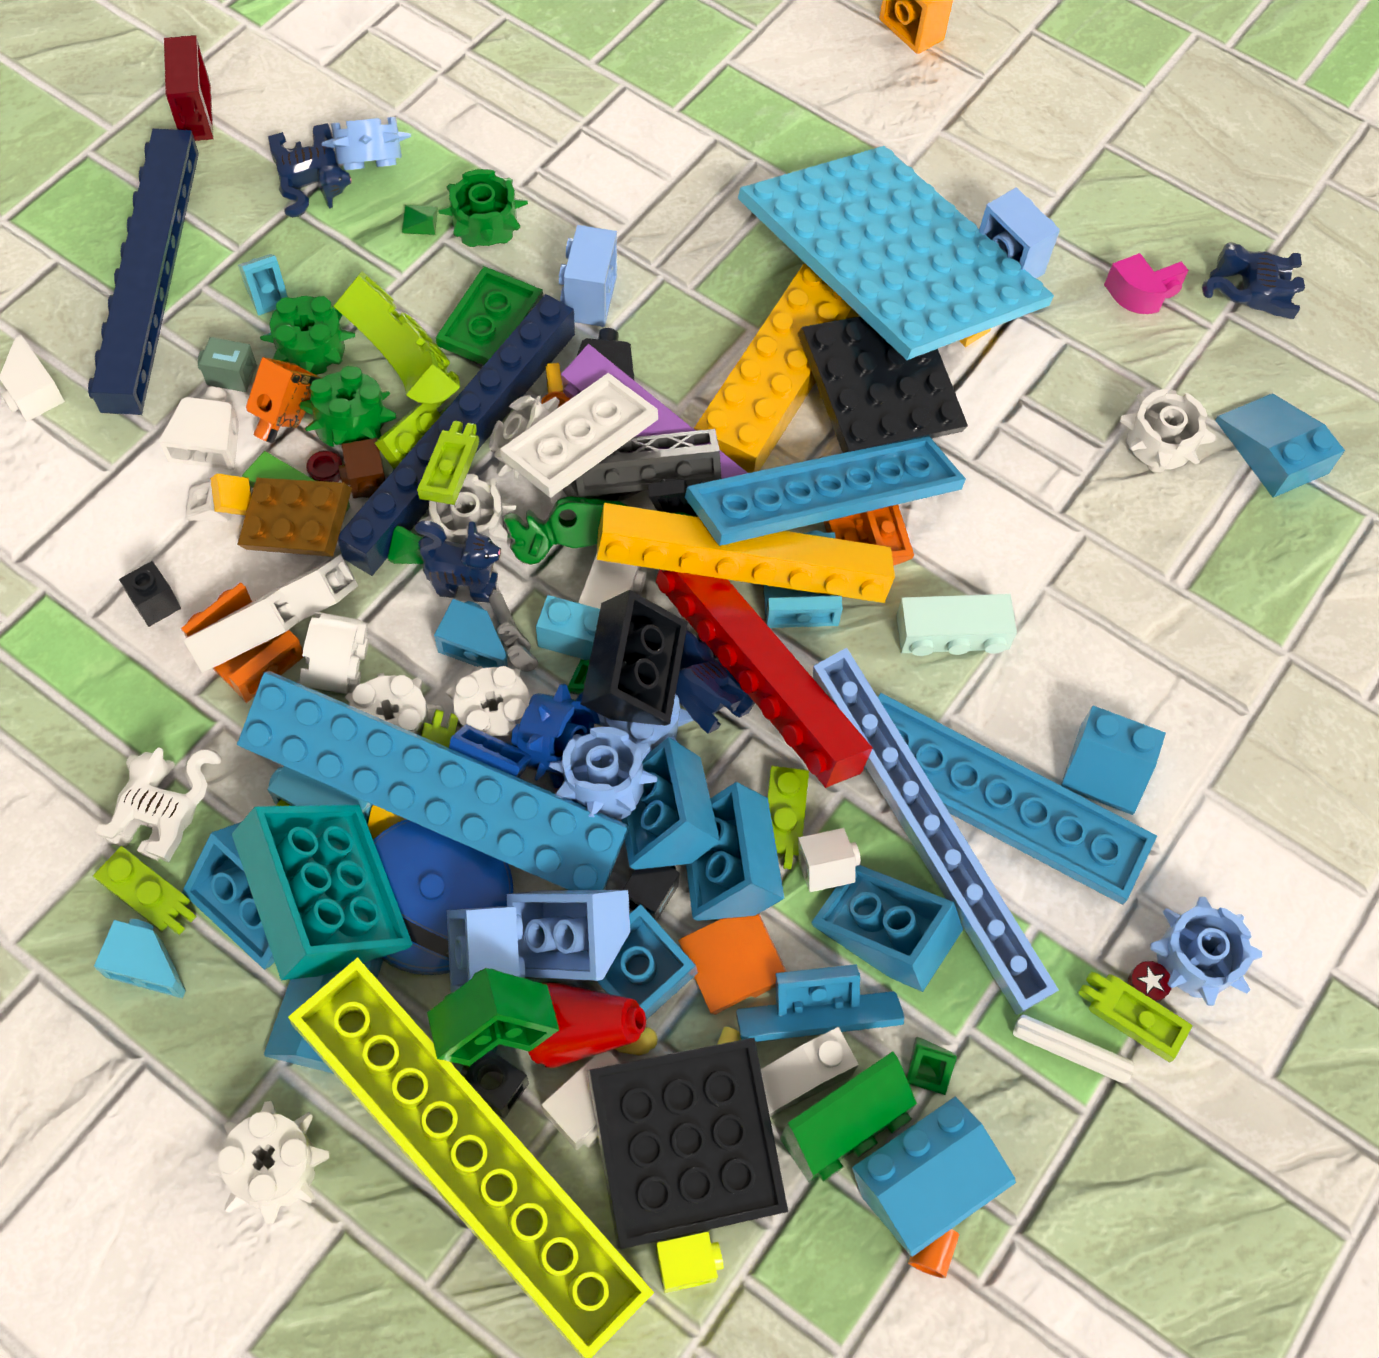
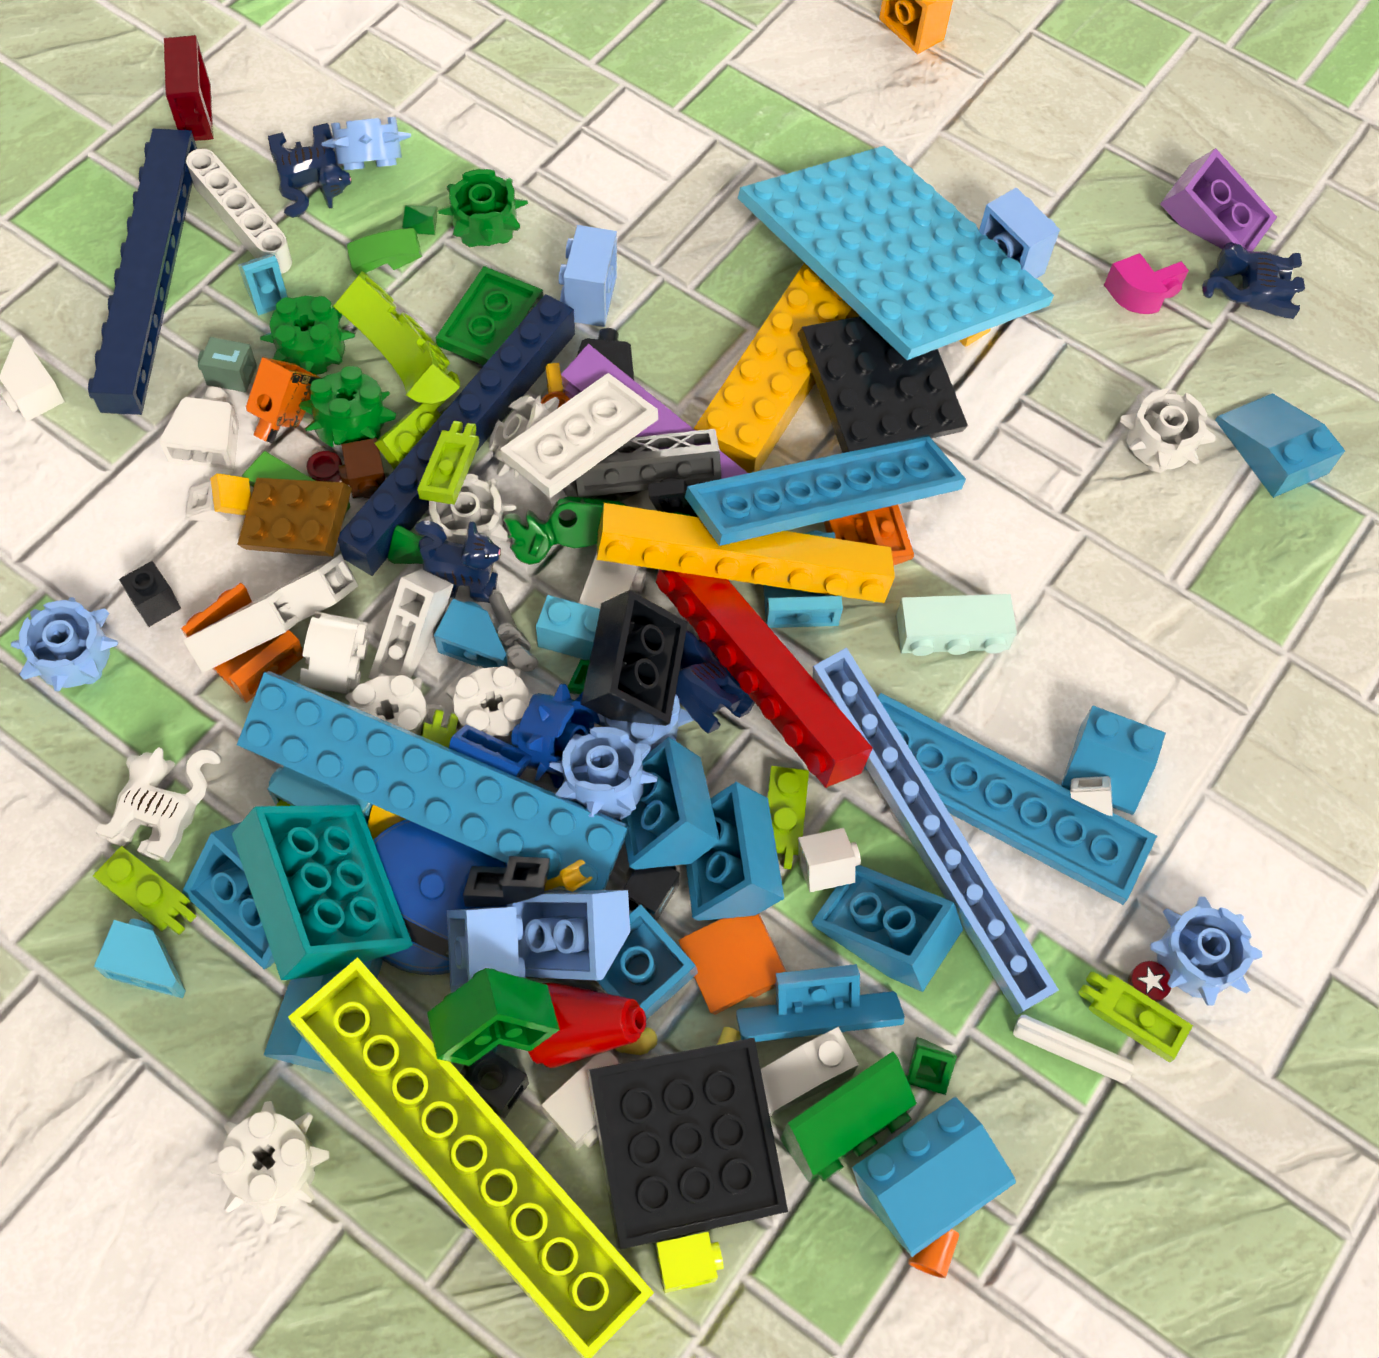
(64, 644): none -> light blue brick
(237, 208): none -> white beam
(391, 247): none -> bright green slope
(411, 623): none -> white slope
(498, 886): none -> black slope
(569, 878): none -> yellow hand
(1094, 793): none -> white slope
(1218, 204): none -> medium lavender slope

